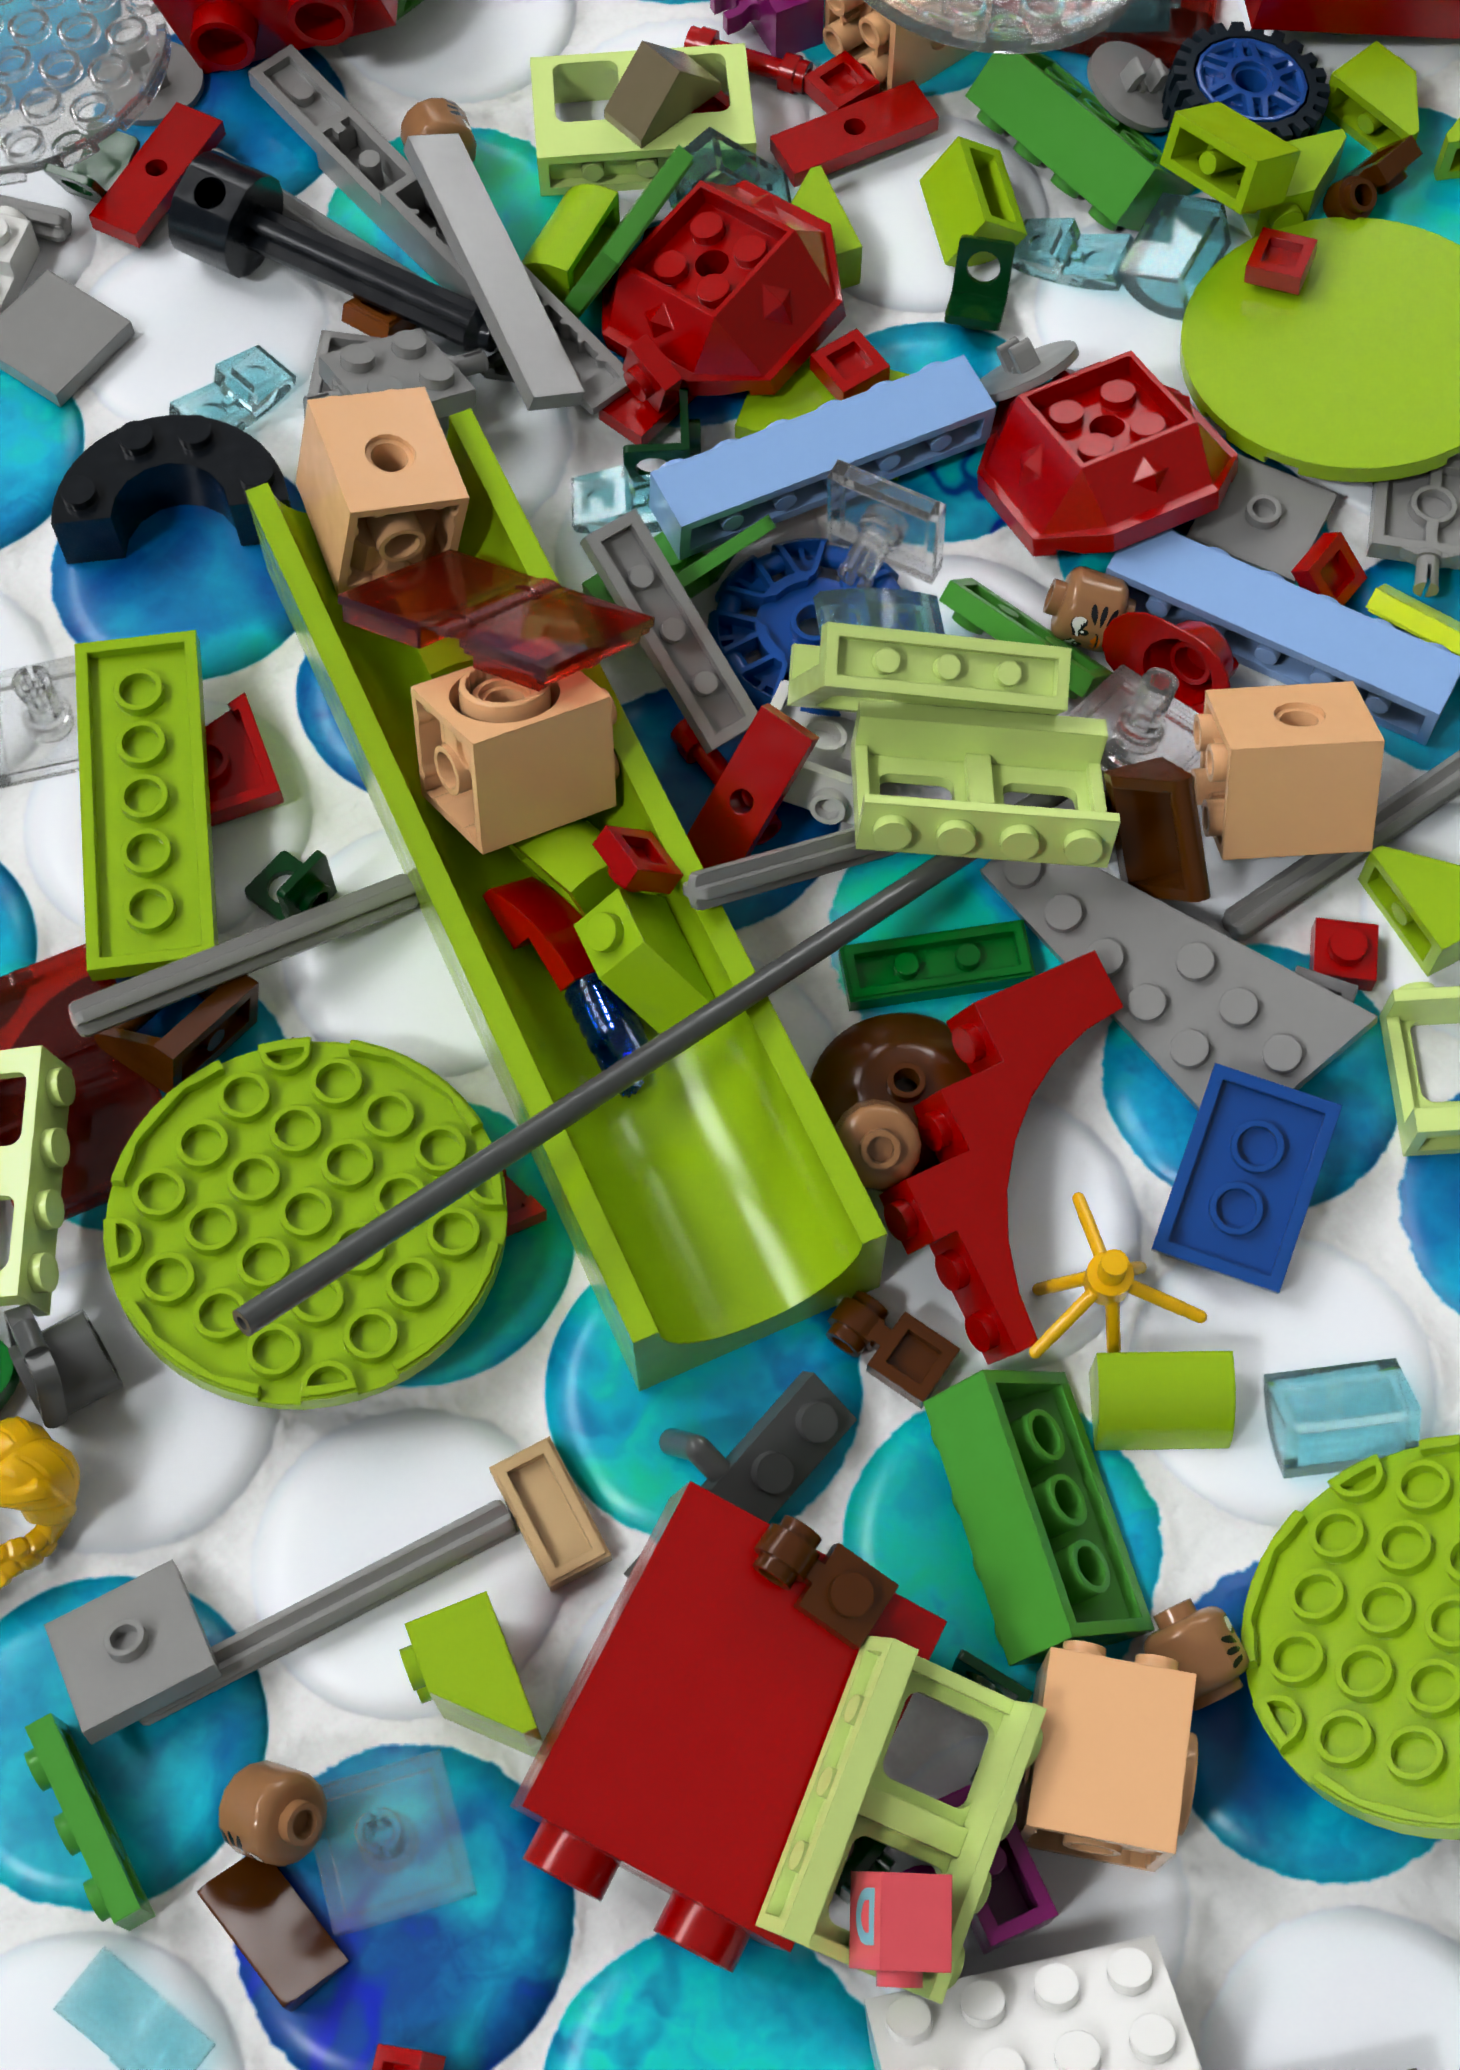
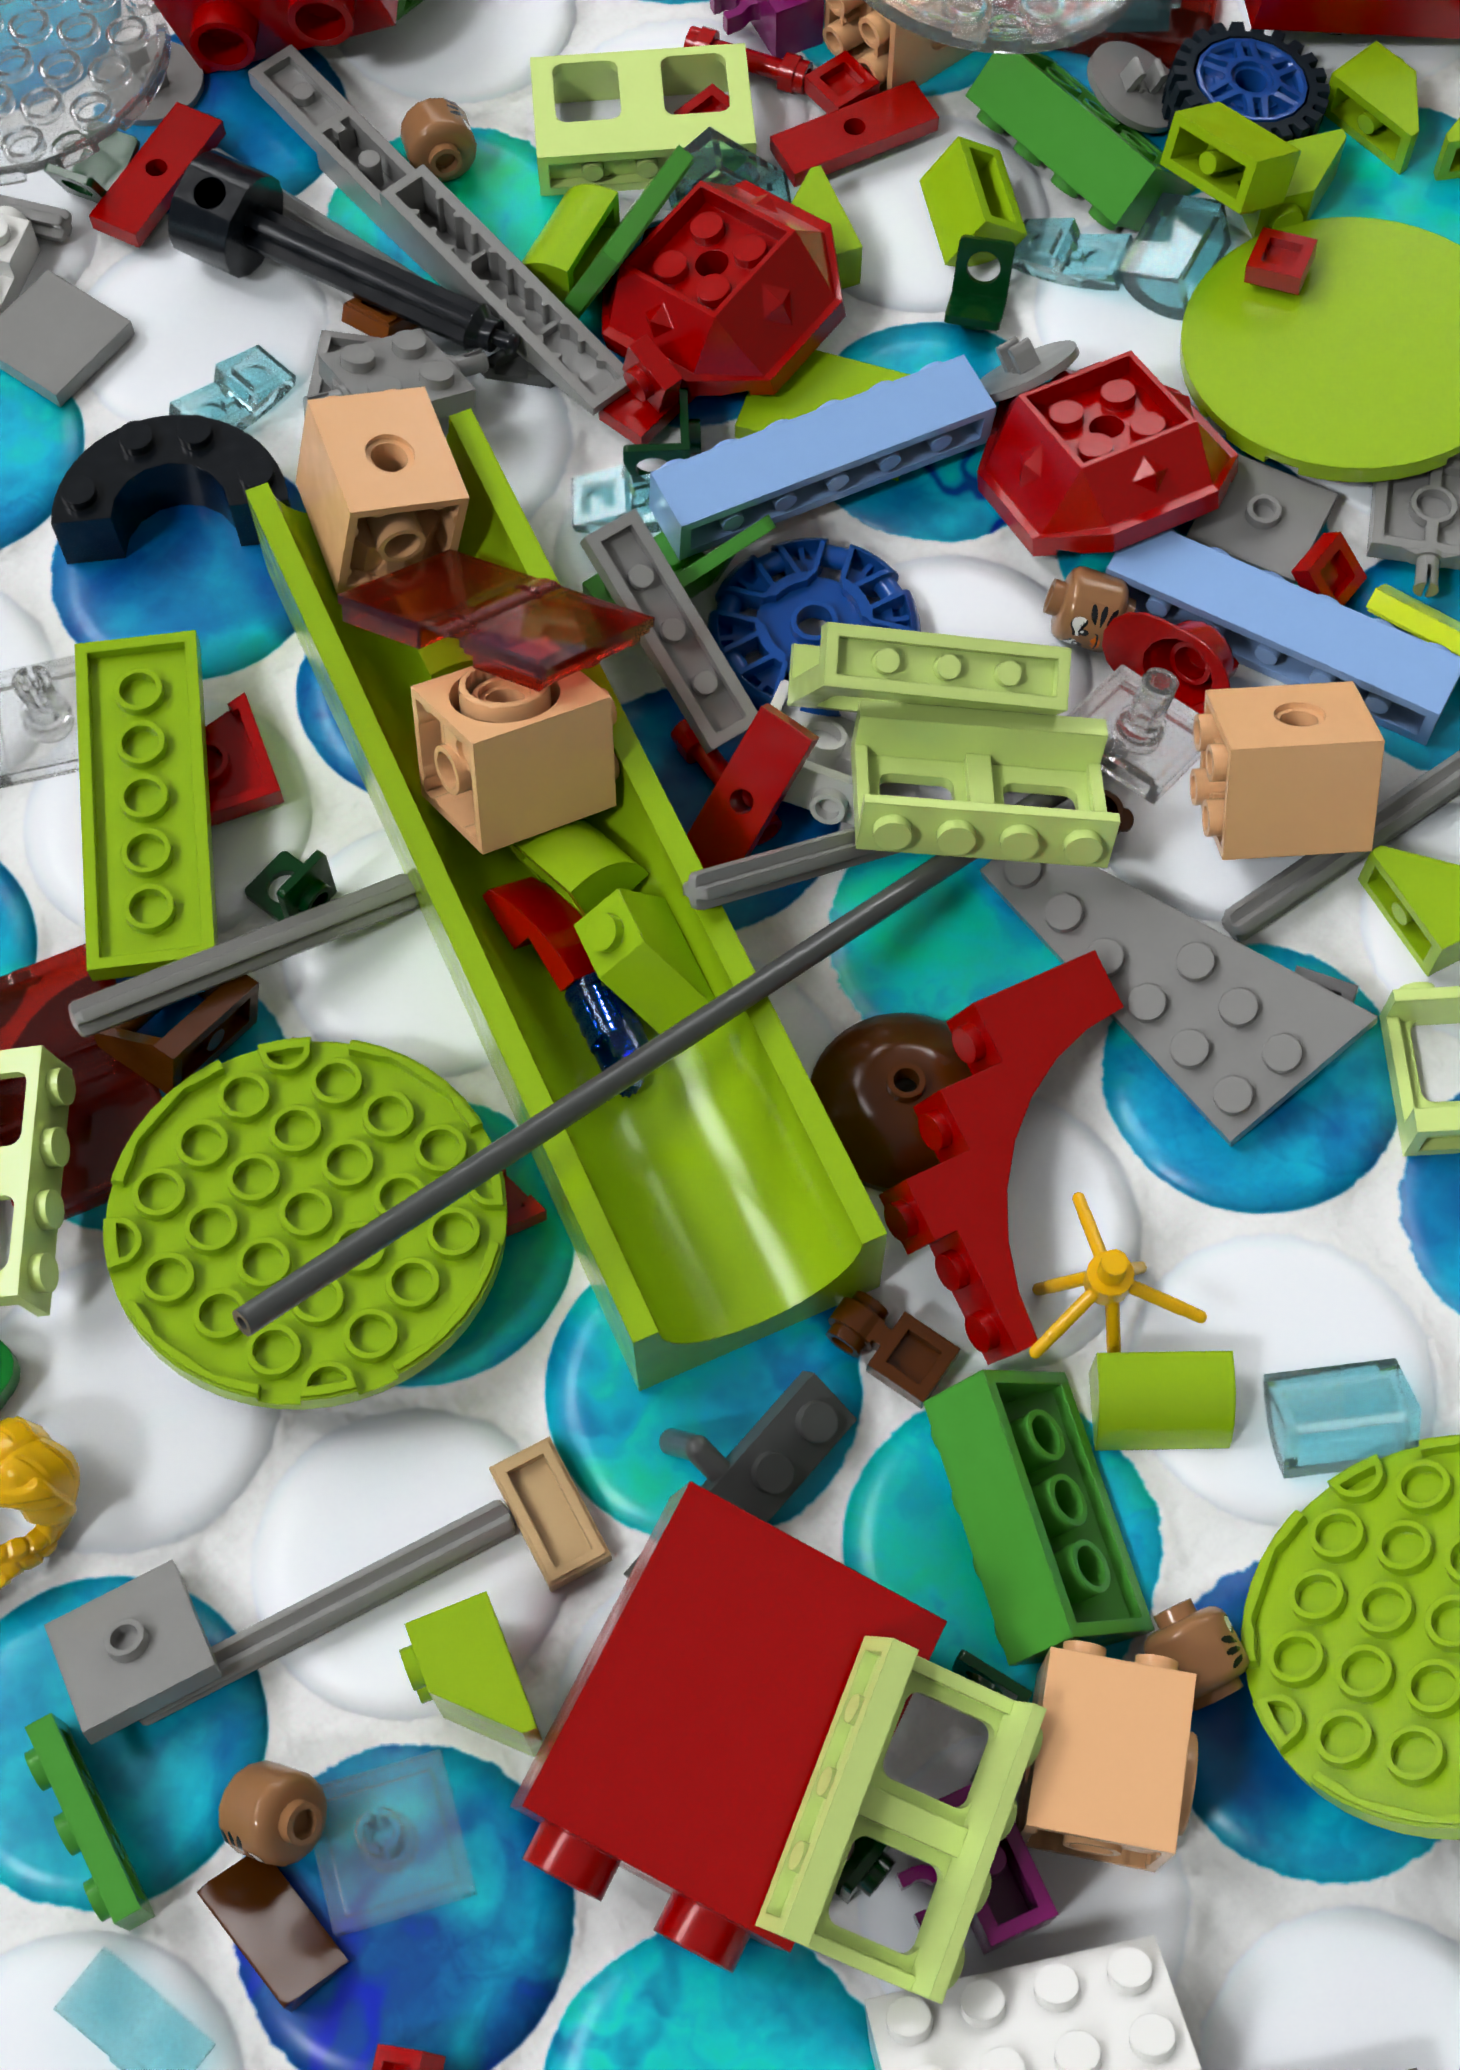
(60, 1365): dark grey piece -> none
(494, 272): light grey tile -> none
(637, 860): red plate -> none
(658, 92): dark tan slope -> none
(840, 1592): reddish brown plate -> none
(849, 365): red plate -> none
(879, 609): clear light blue slope -> none
(879, 1142): medium nougat head -> none
(883, 525): clear tile -> none
(900, 1926): coral brick -> none
(935, 965): green tile -> none
(984, 611): bright green plate -> none
(1159, 830): reddish brown tile -> none
(1246, 1178): blue plate -> none
(1345, 951): red plate -> none
(1378, 173): reddish brown plate -> none

